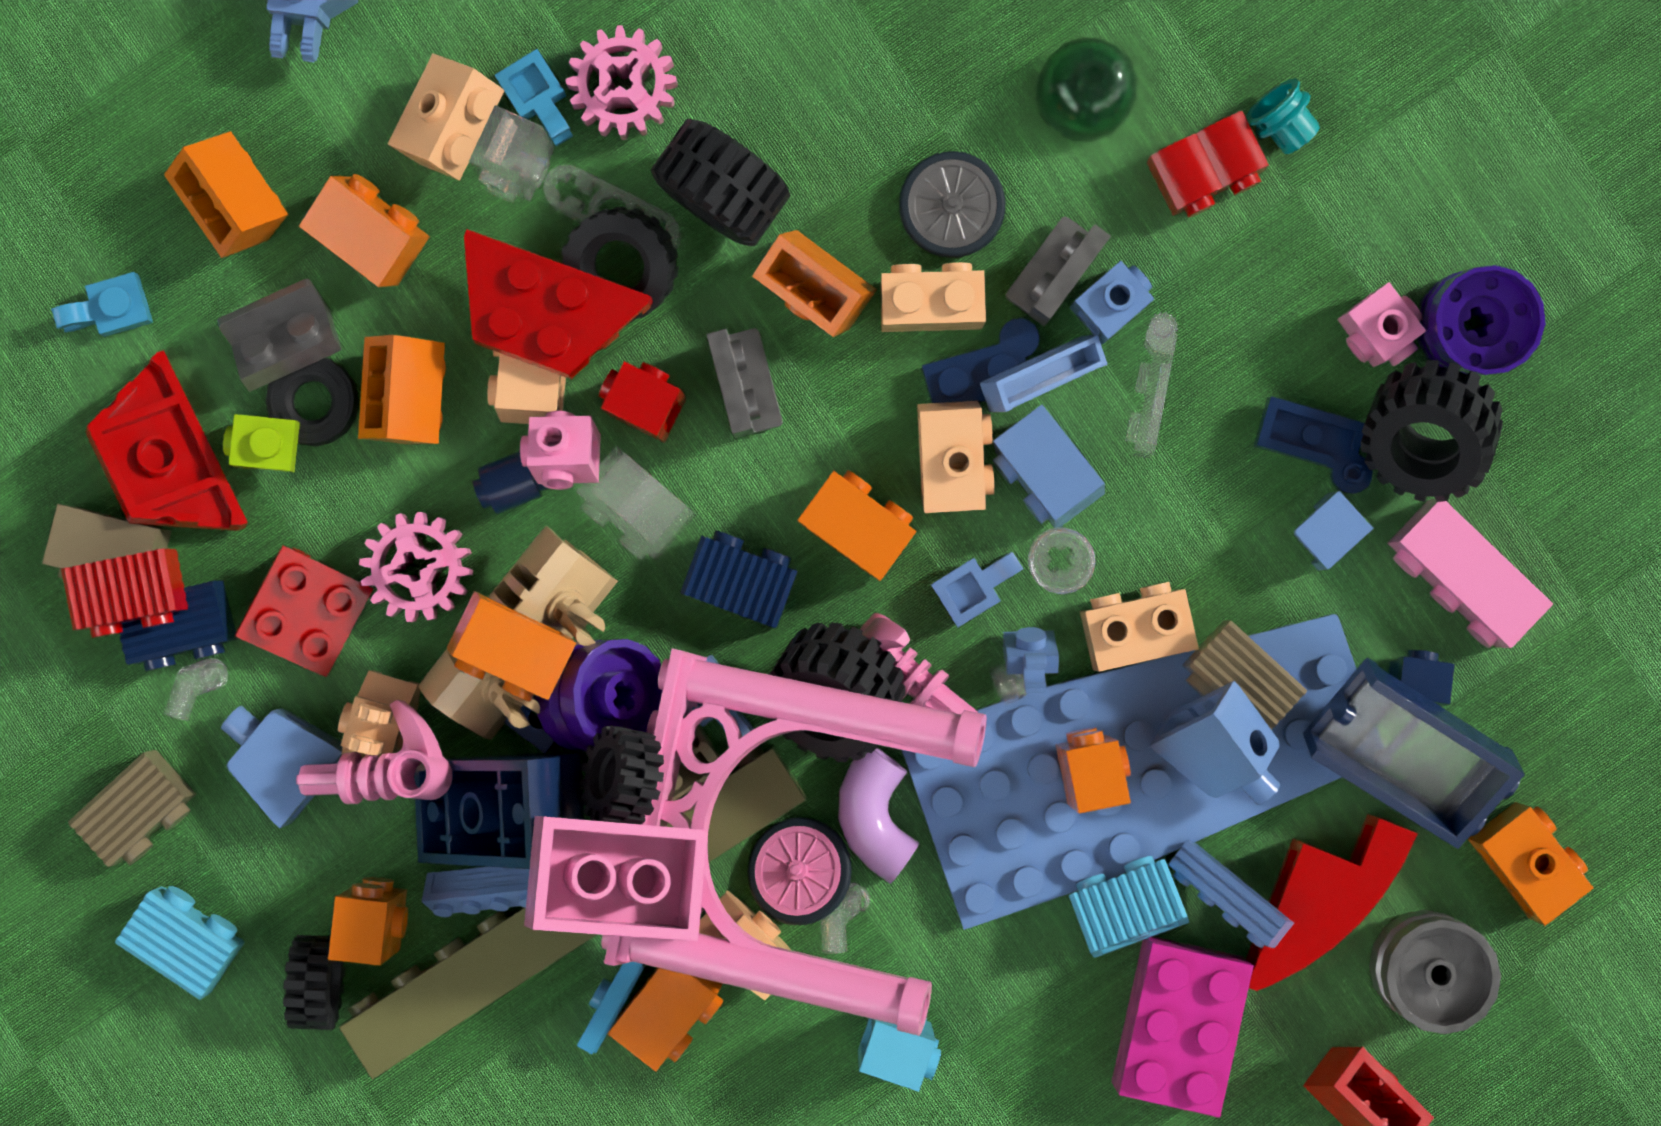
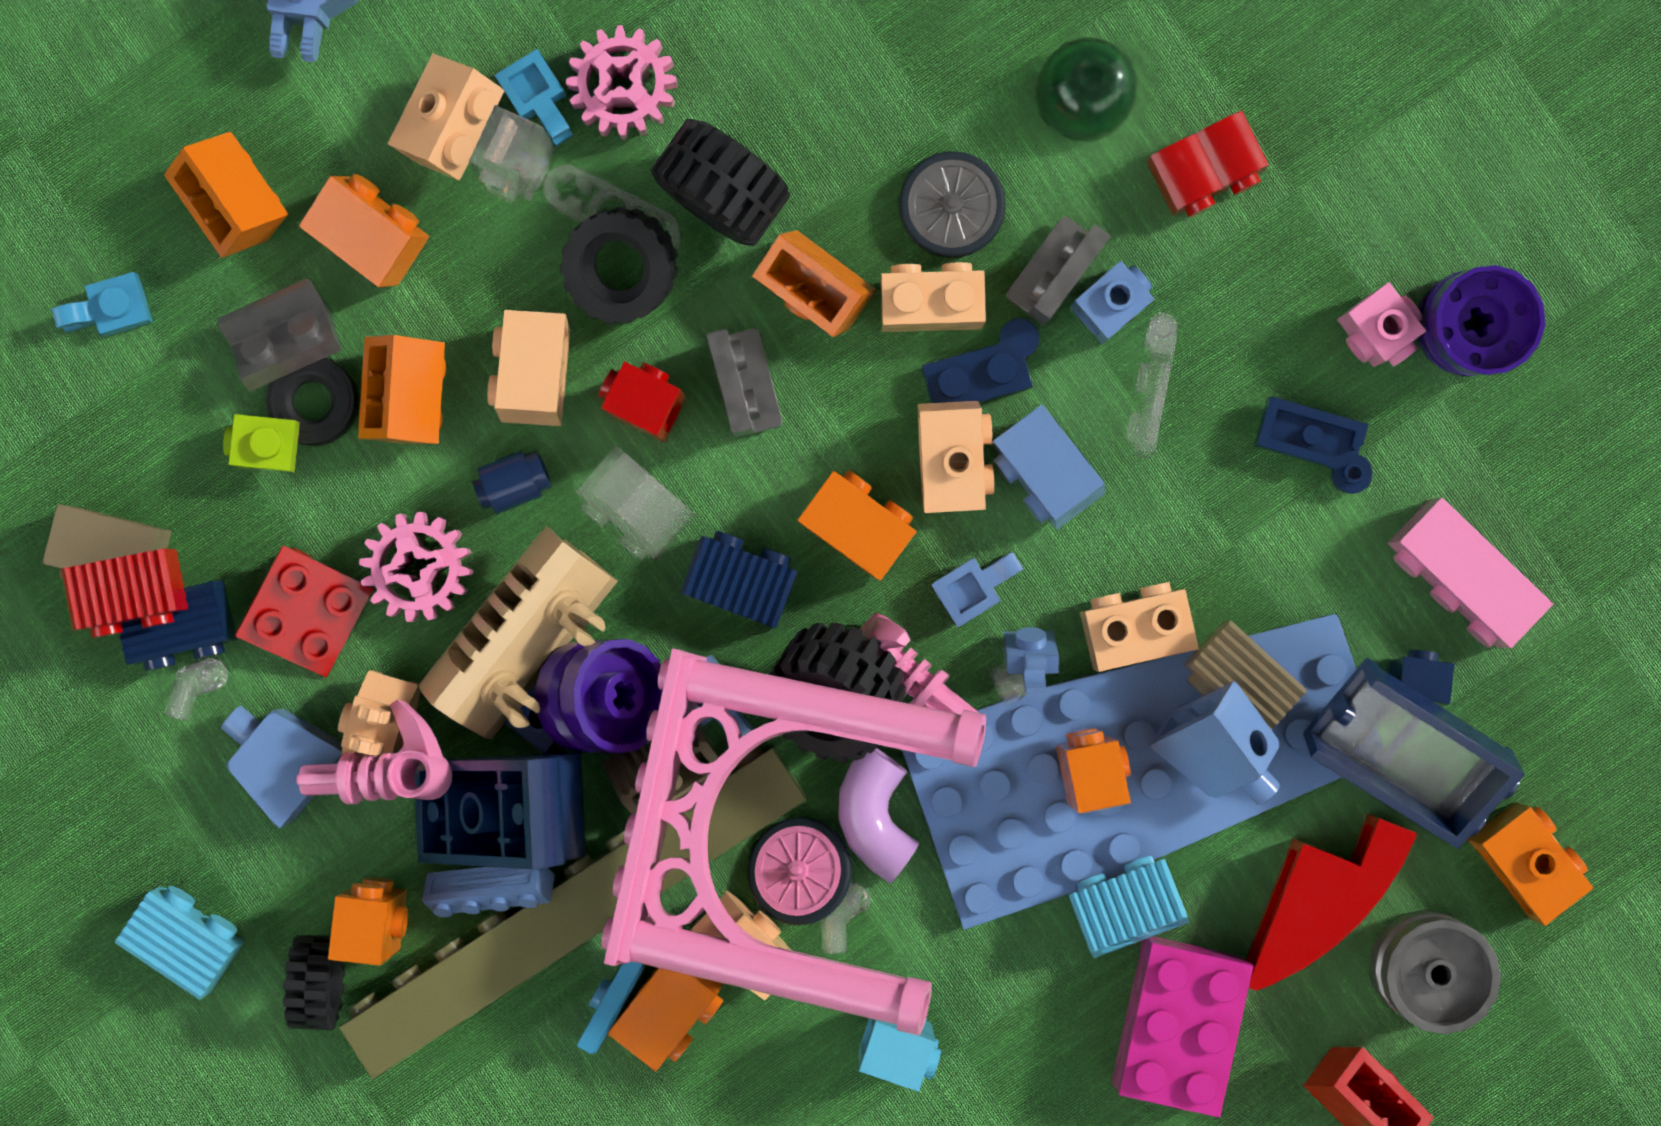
(133, 809): dark tan brick -> none
(161, 456): red wing -> none
(509, 647): orange brick -> none
(543, 307): red wing -> none
(561, 450): bright pink brick -> none
(615, 879): bright pink brick -> none
(621, 776): black tyre -> none
(1043, 373): medium blue piece -> none
(1081, 560): clear piece -> none
(1231, 894): medium blue piece -> none
(1284, 117): teal piece -> none
(1332, 530): medium blue panel -> none
(1439, 398): black tyre -> none

